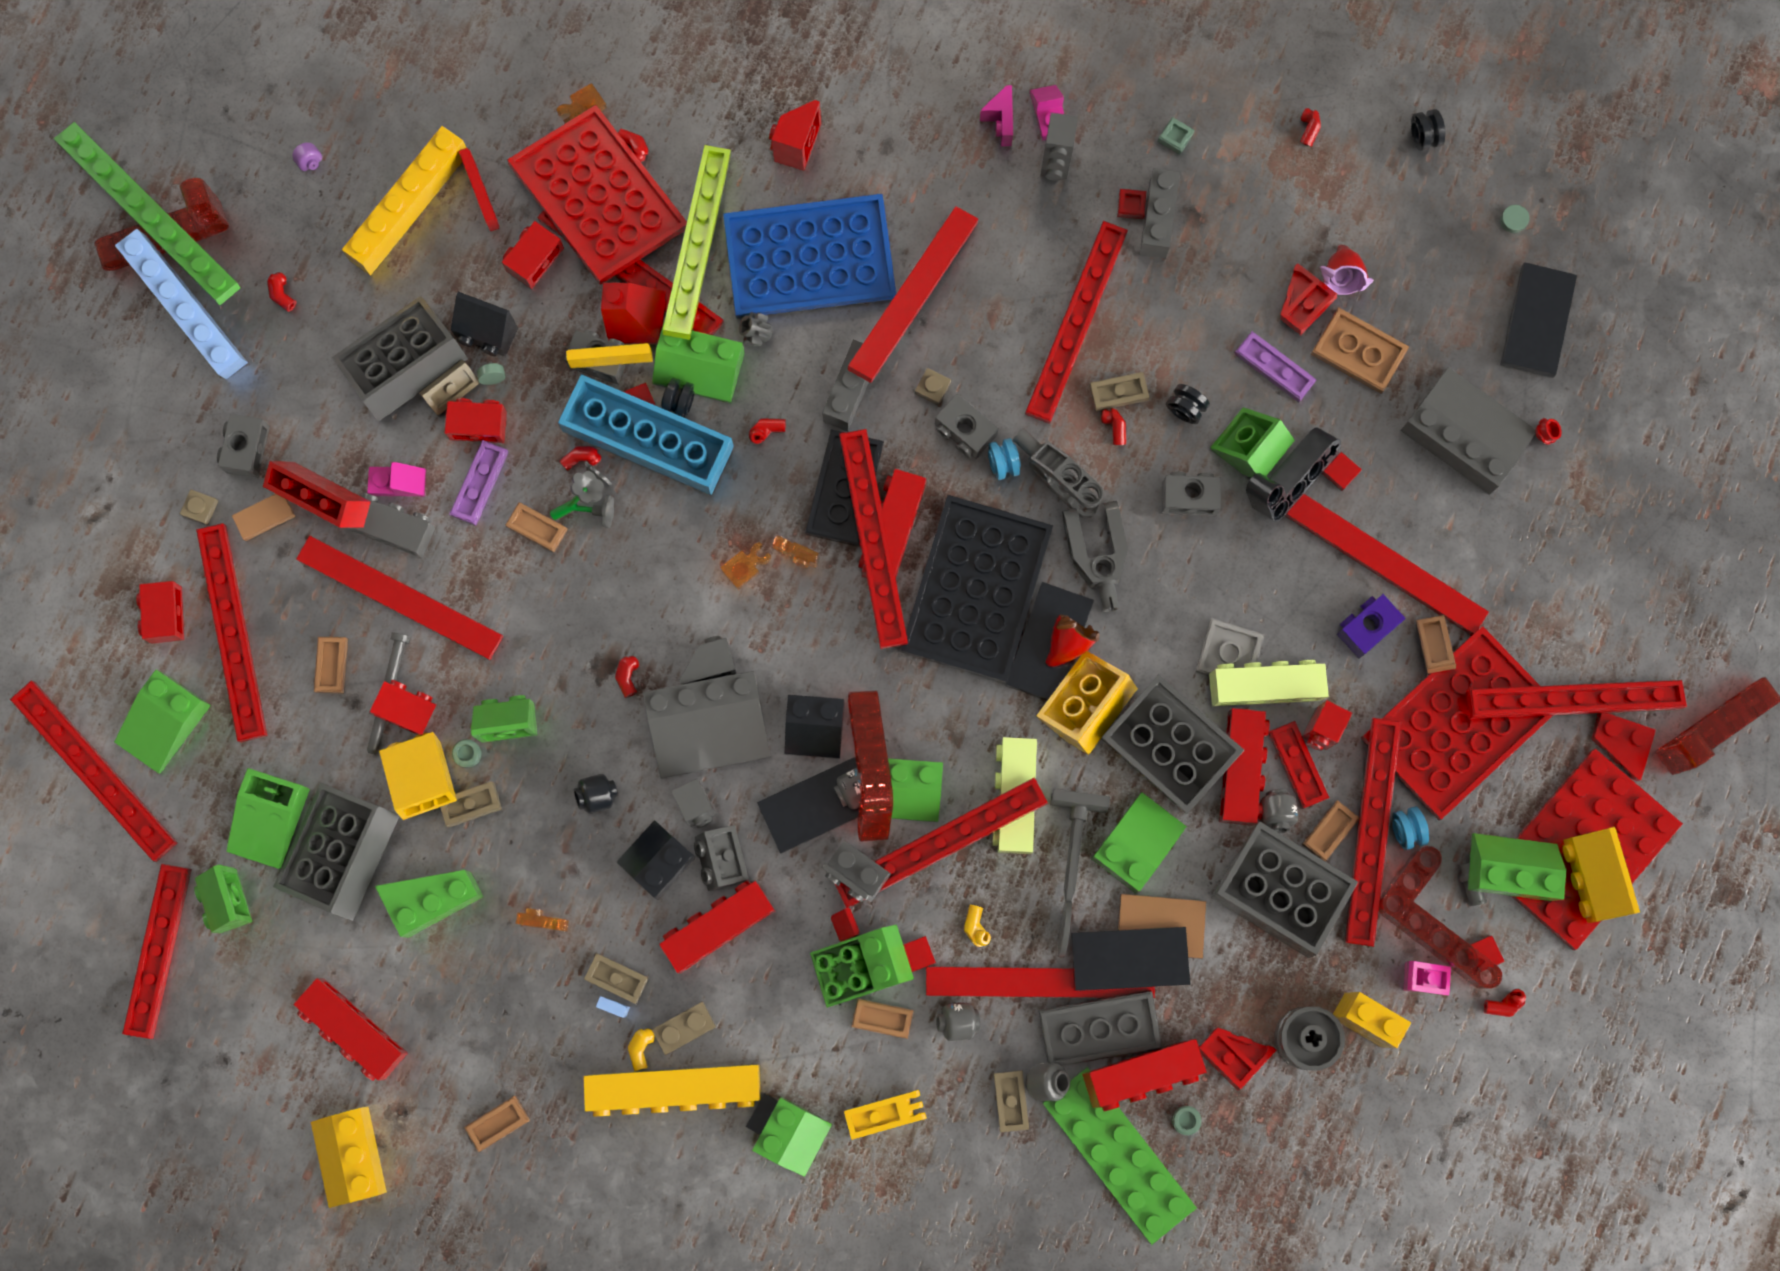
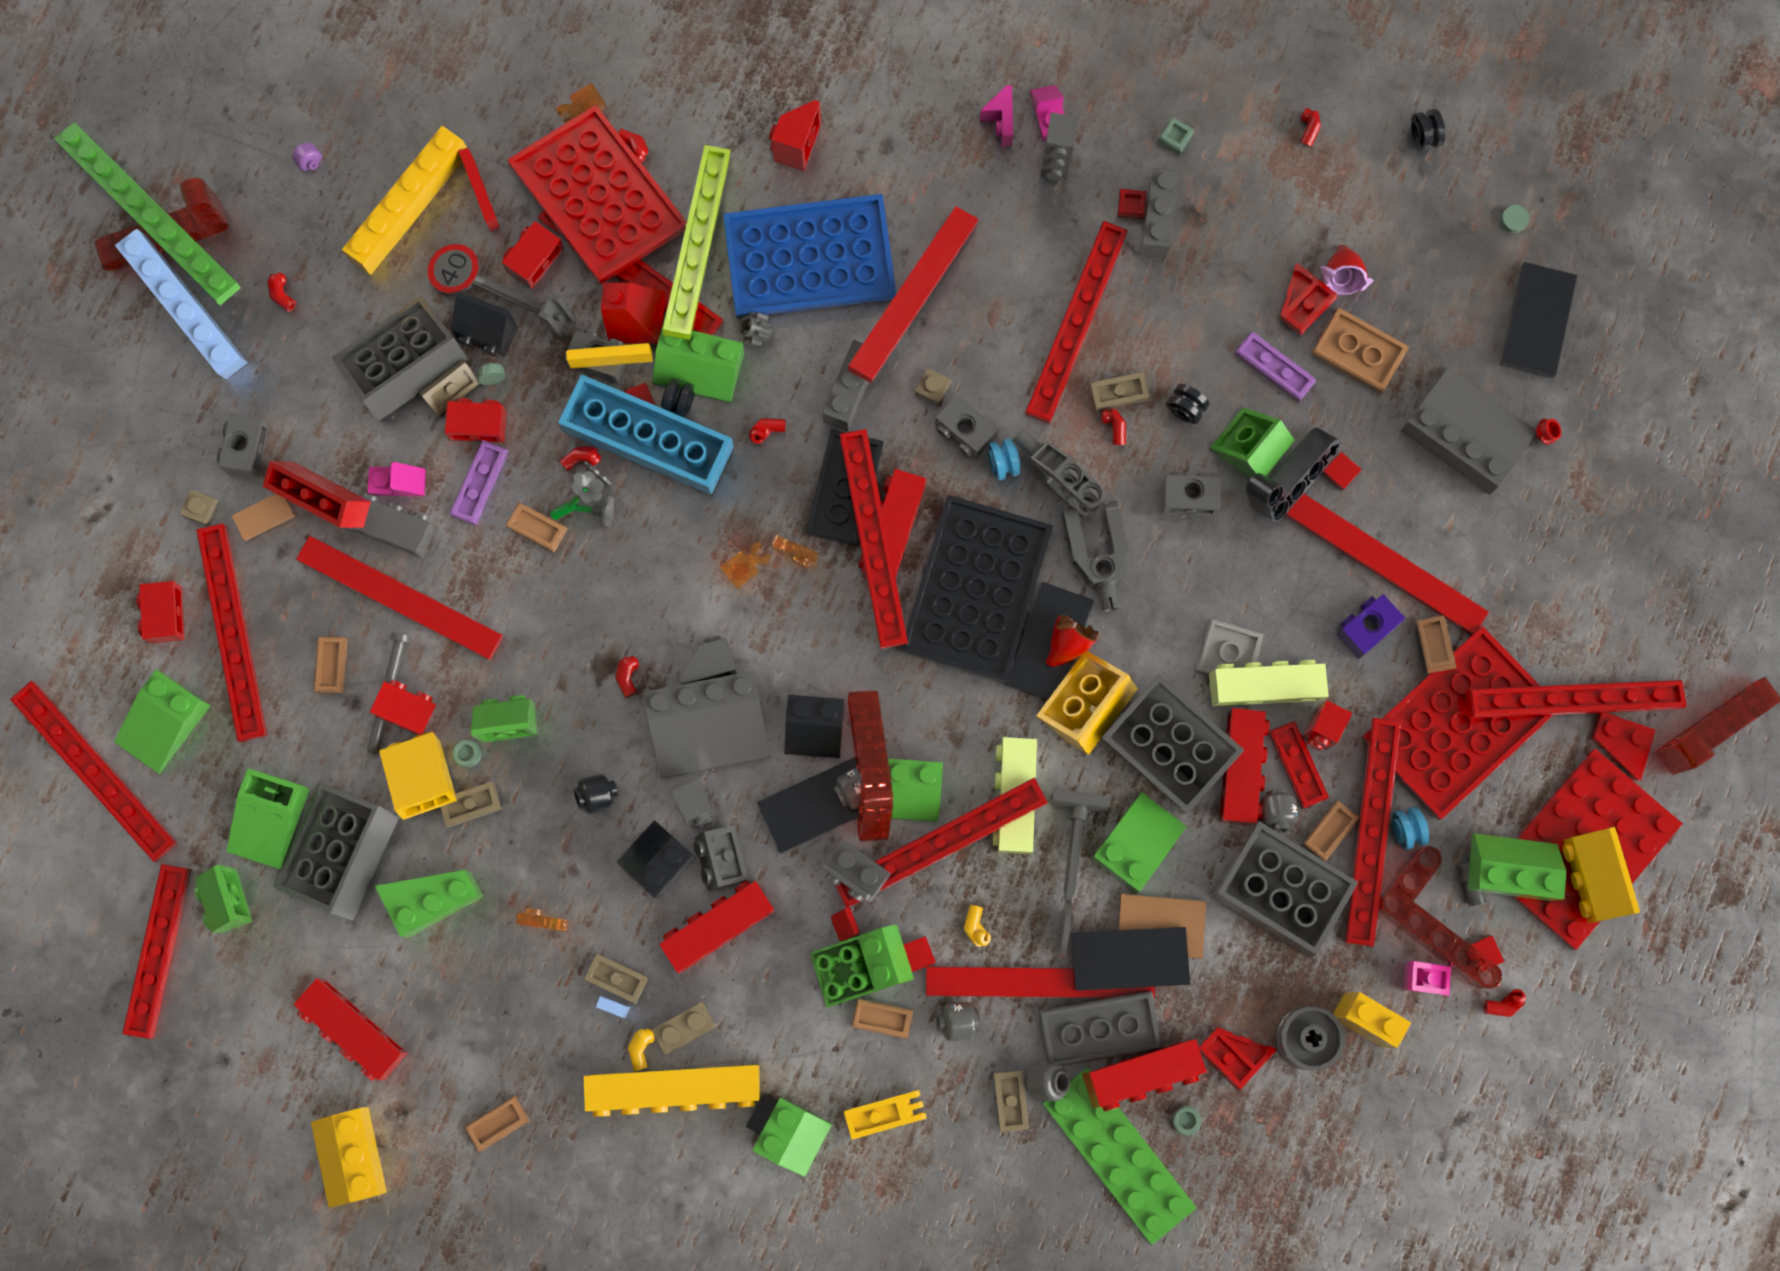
(458, 269): none -> dark grey piece

